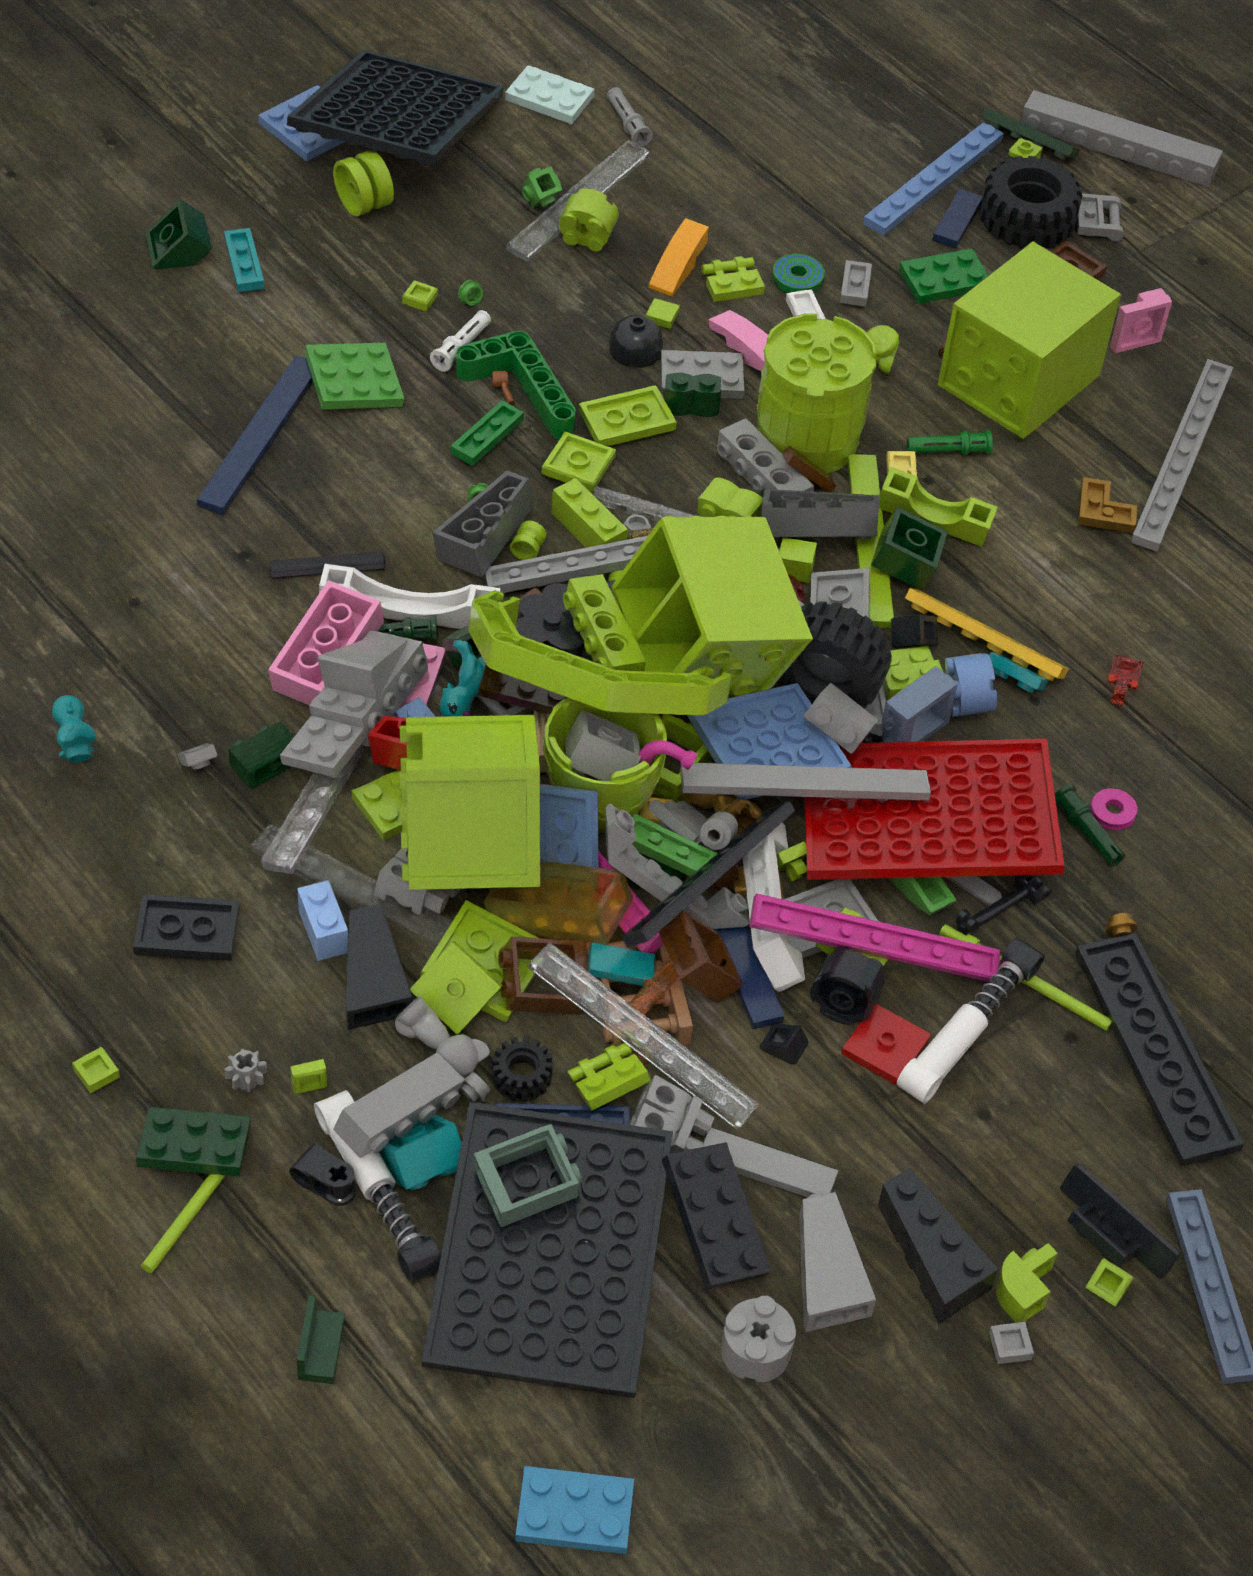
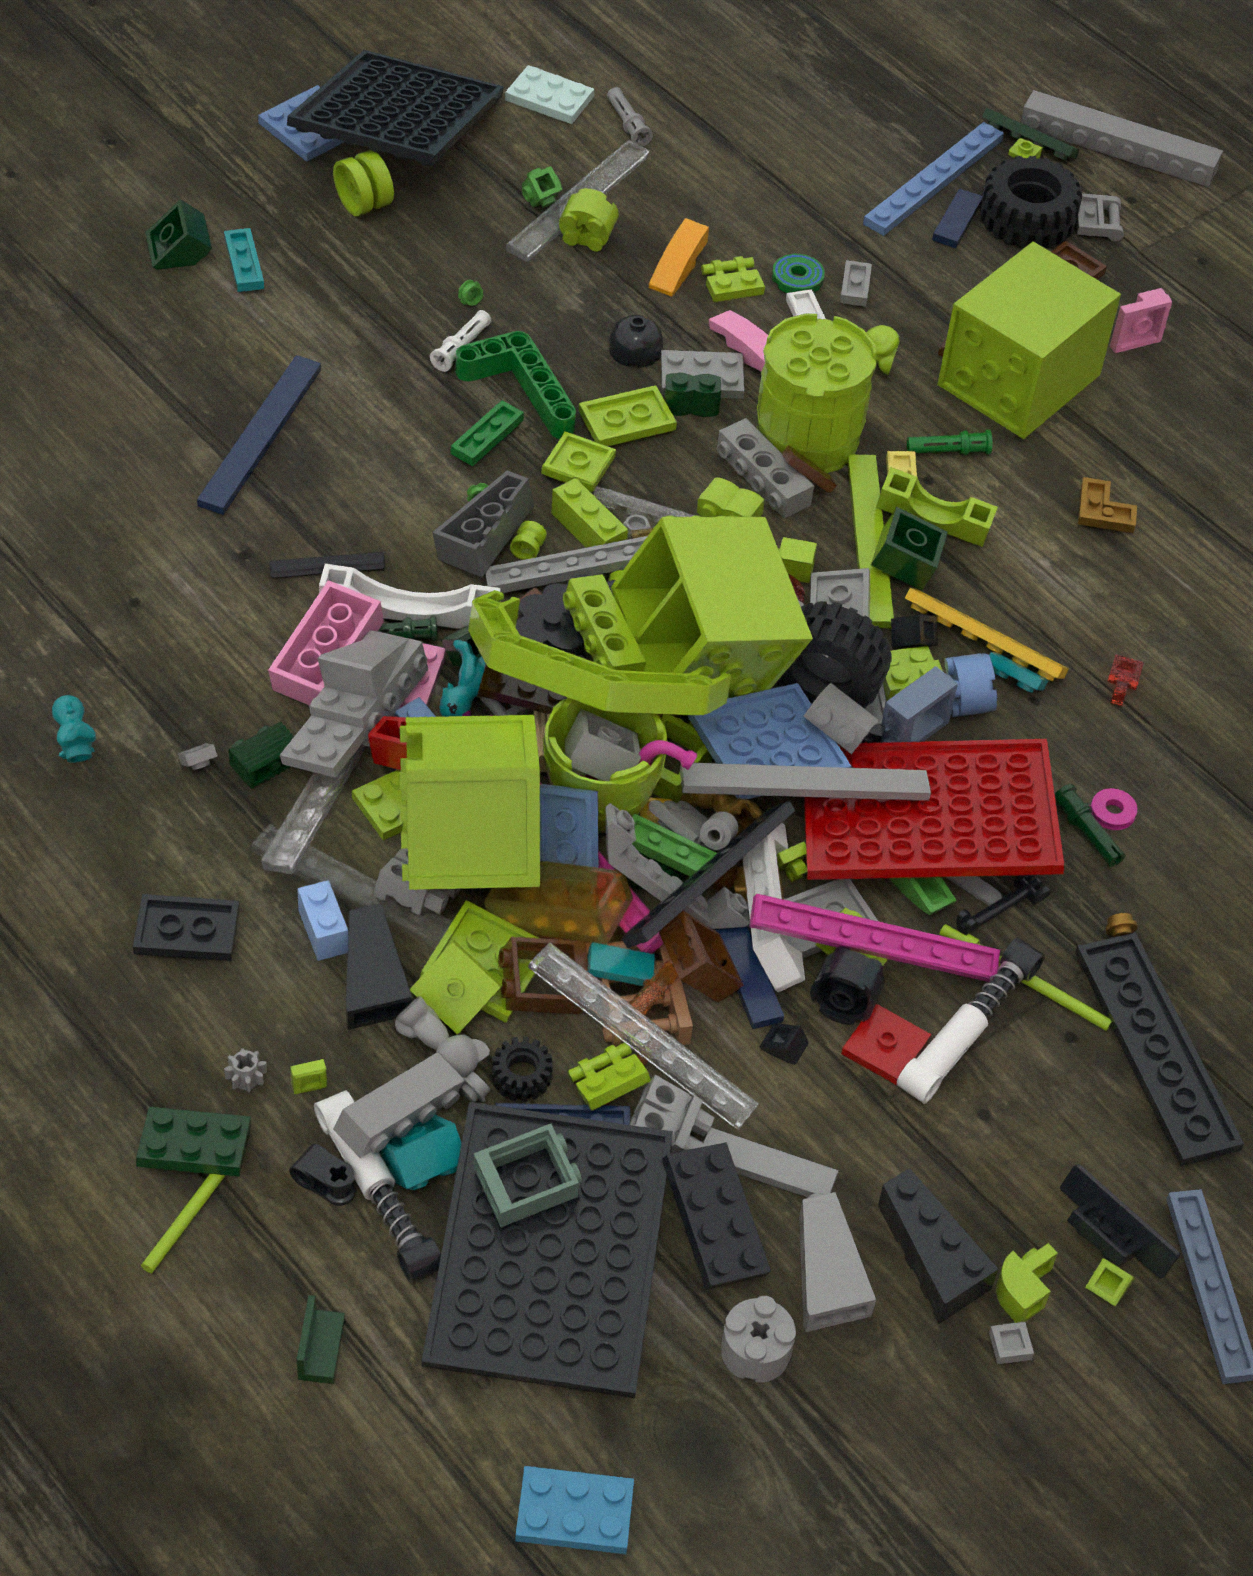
(96, 1070): lime plate -> none
(354, 375): bright green plate -> none
(420, 295): lime tile -> none
(500, 379): dark orange hand -> none
(663, 313): lime tile -> none
(820, 514): dark grey wedge -> none
(943, 275): green plate -> none
(1181, 455): light grey plate -> none

